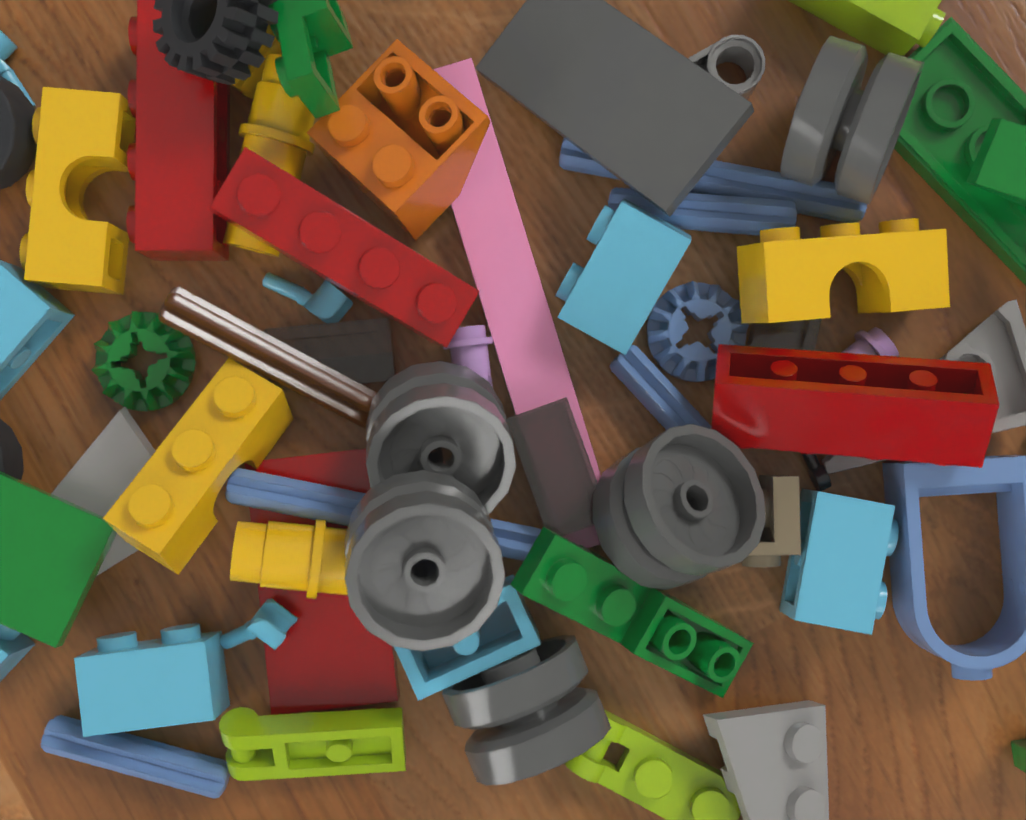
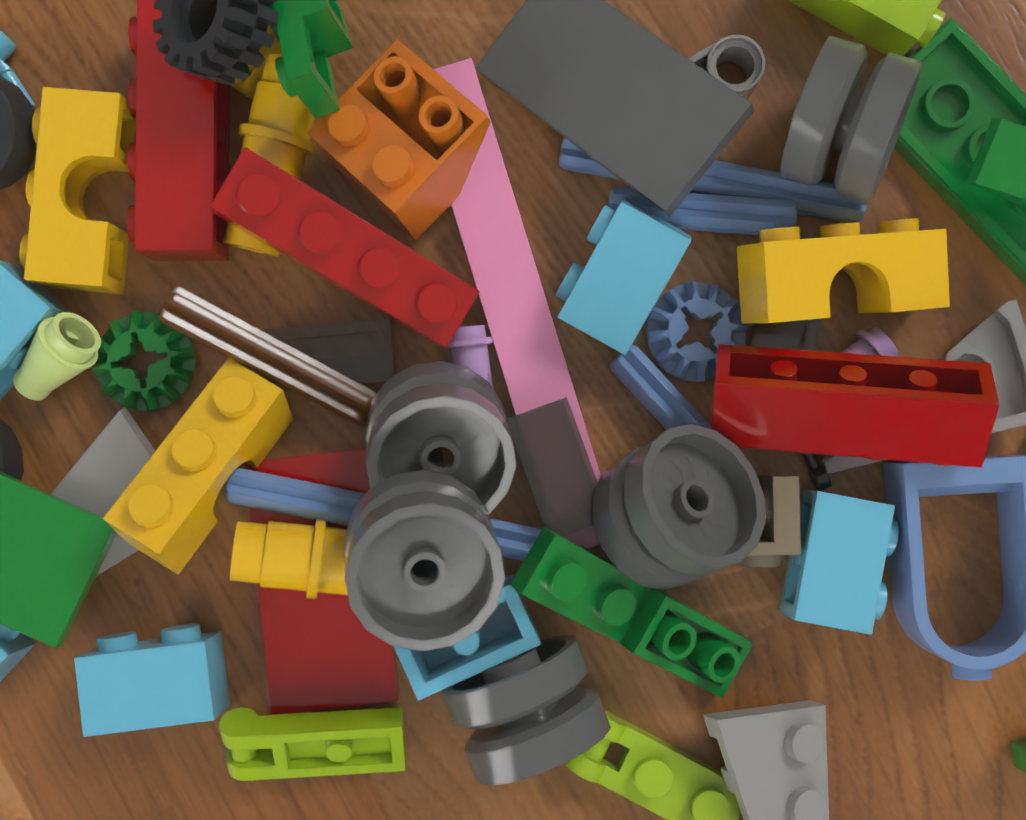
(57, 354): none -> yellowish green cone
(137, 757): medium blue axle -> none
(267, 624): medium azure hand -> none
(326, 303): medium azure hand -> none

